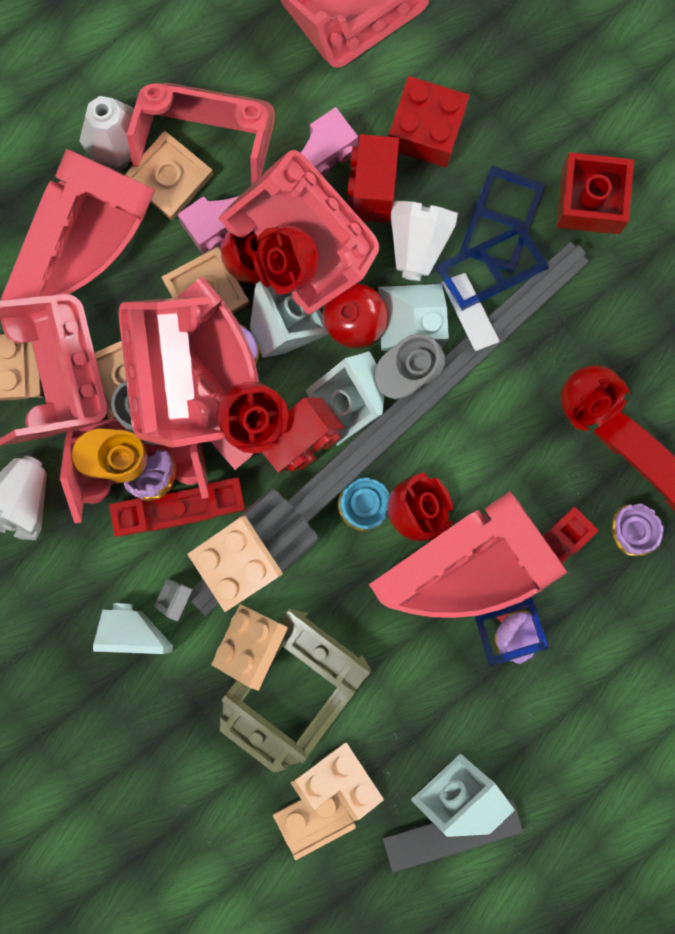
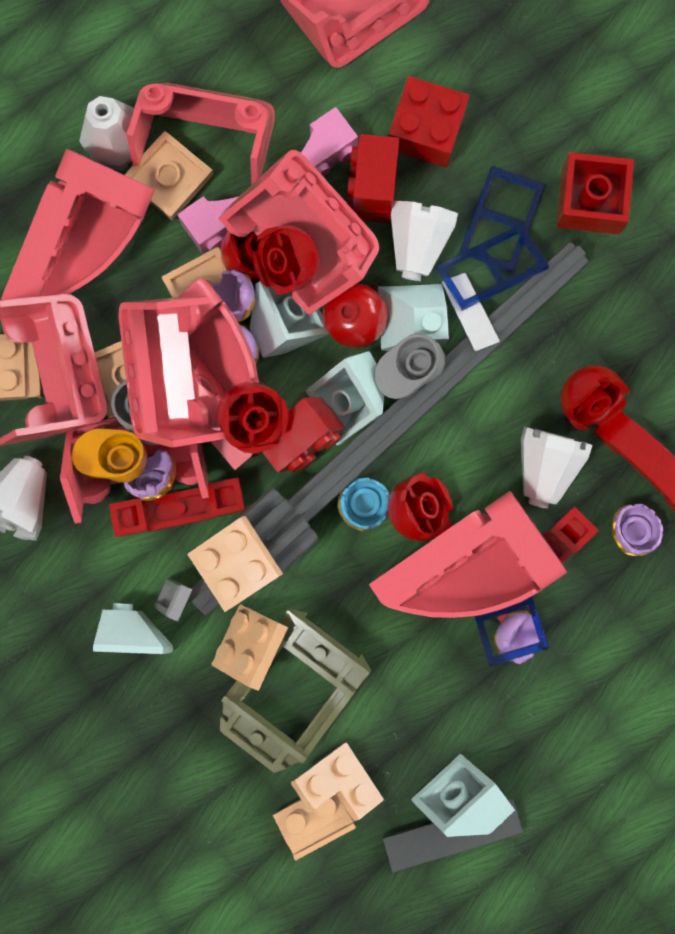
(236, 293): none -> lavender hair
(549, 465): none -> white cone

